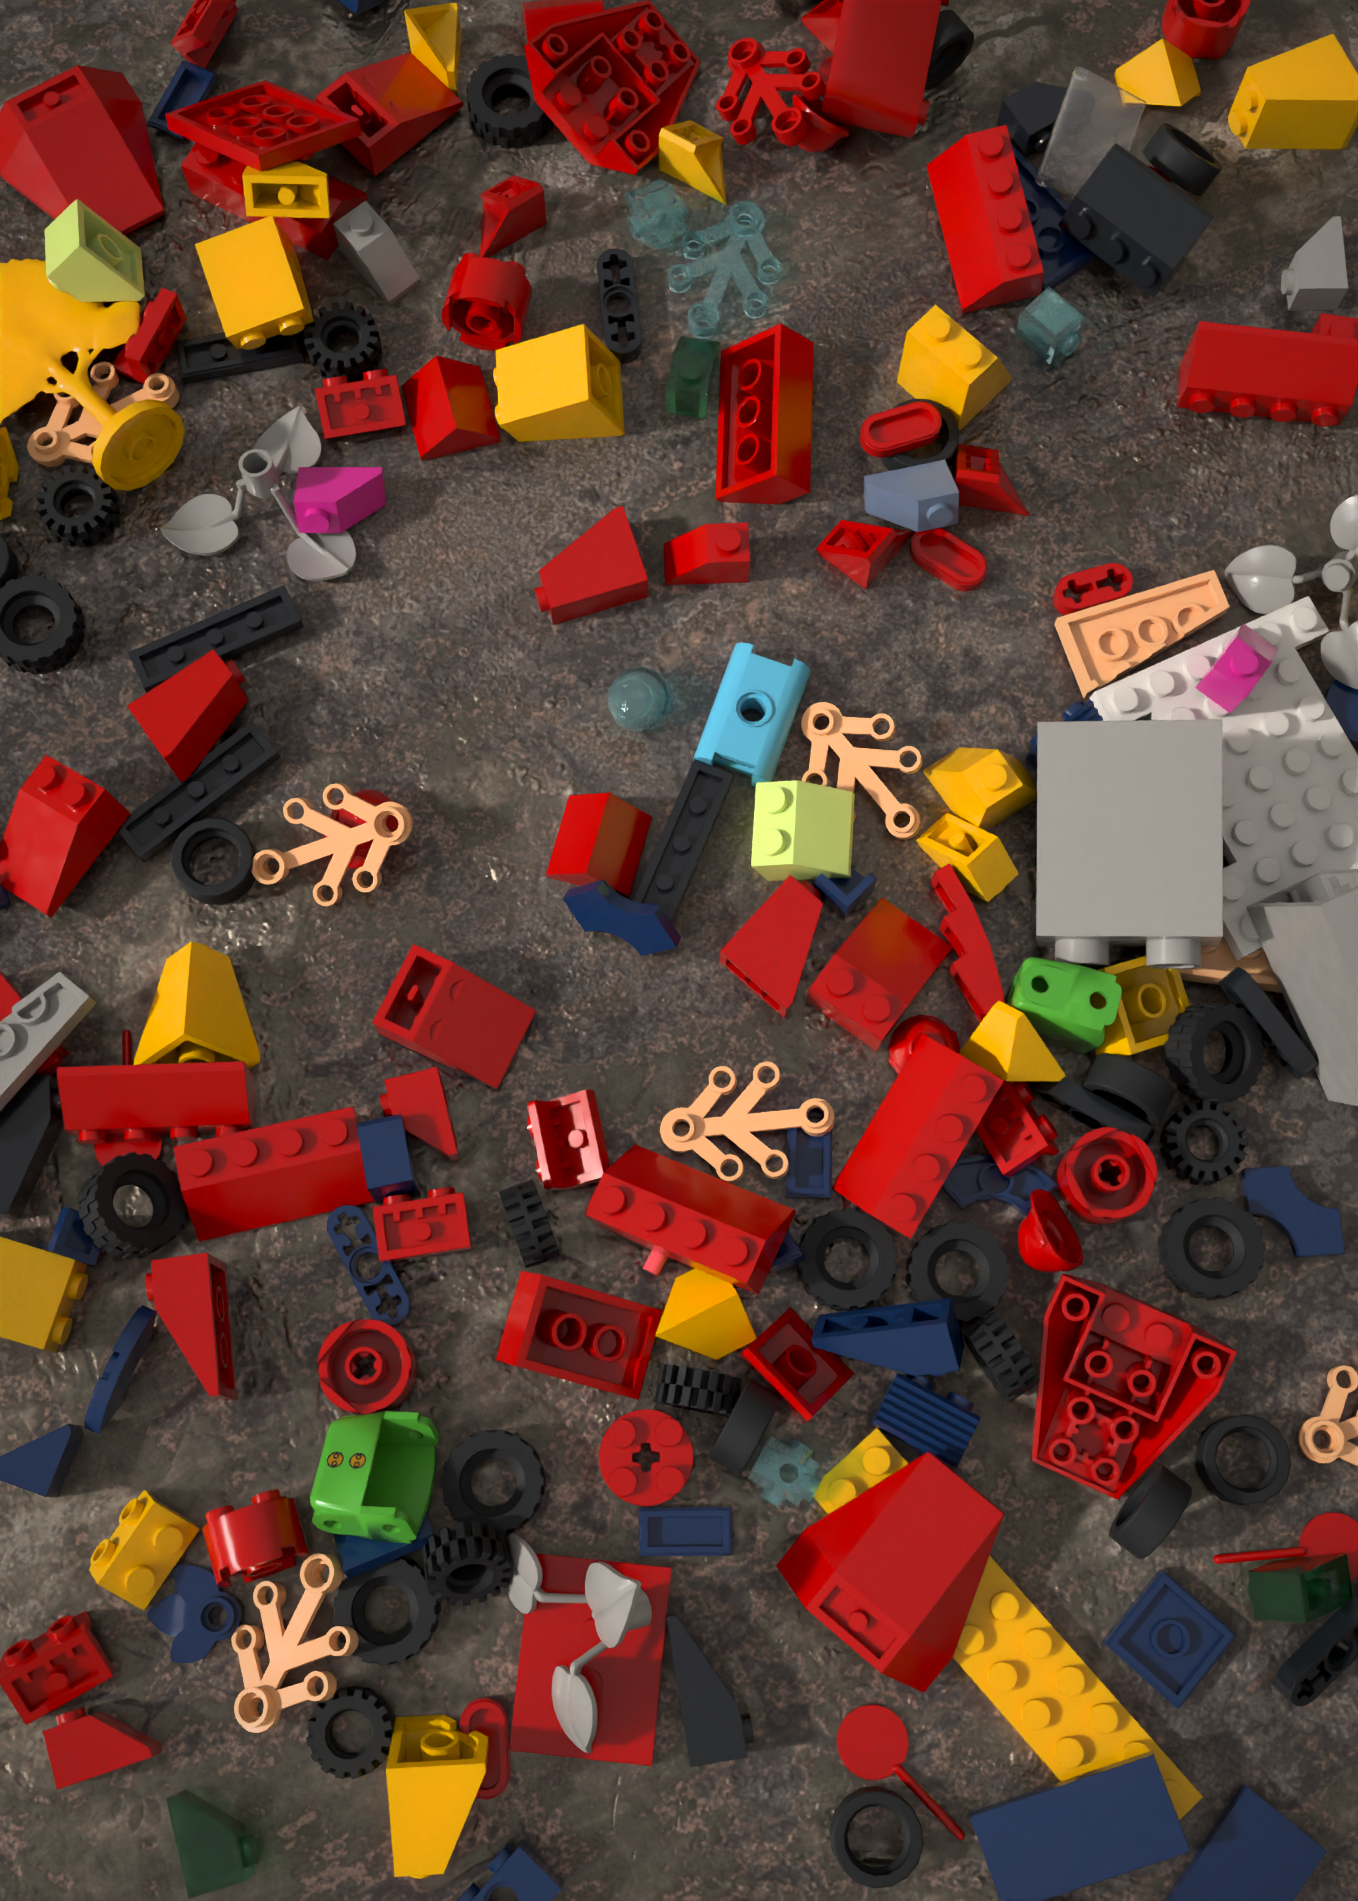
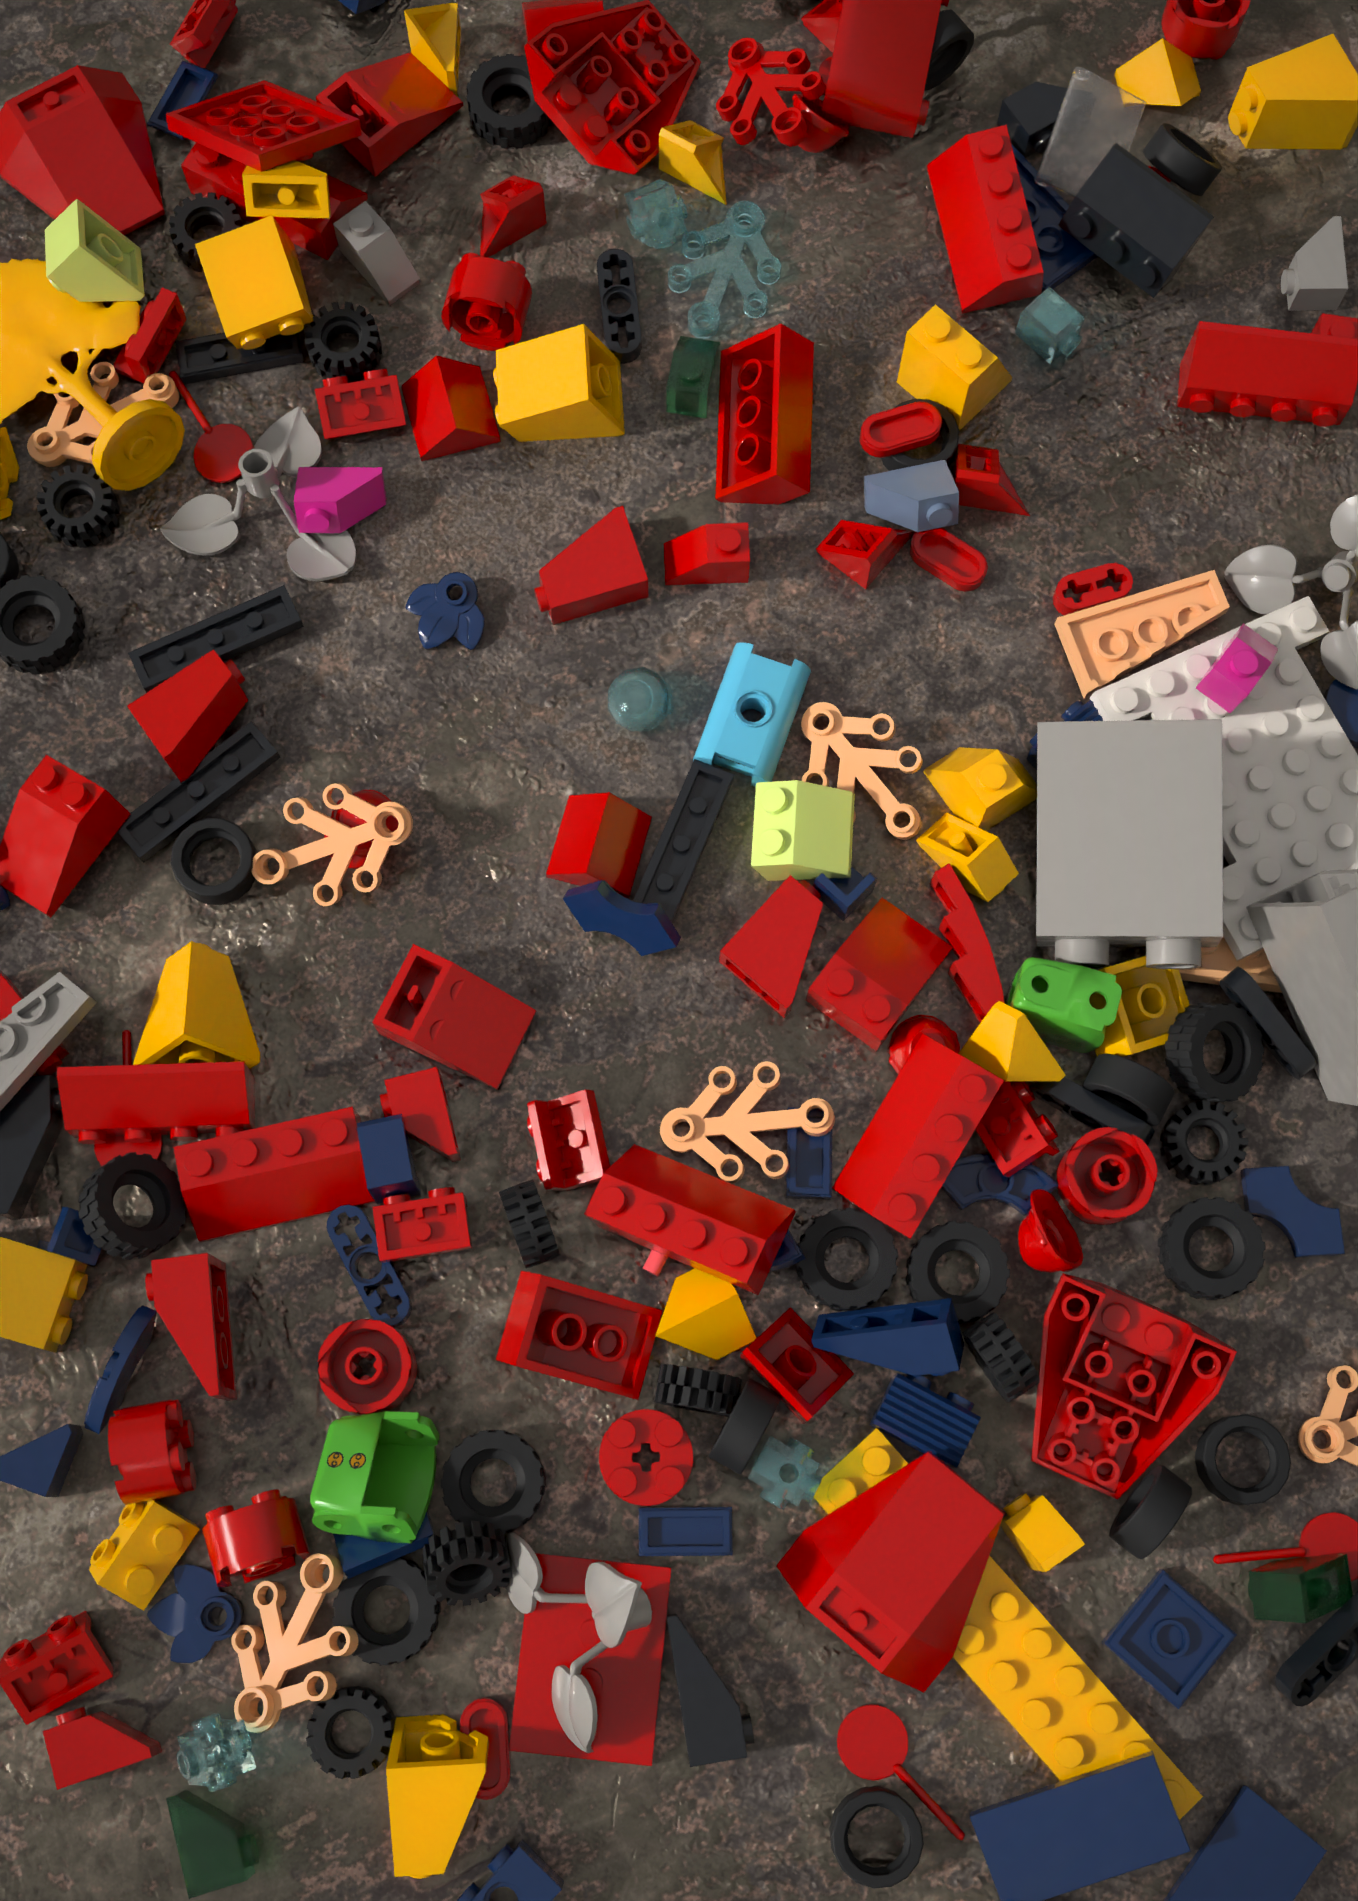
(151, 1451): none -> red brick
(197, 215): none -> black tyre
(215, 1752): none -> clear light blue brick
(219, 446): none -> red piece
(445, 617): none -> dark blue plate
(1039, 1532): none -> yellow slope

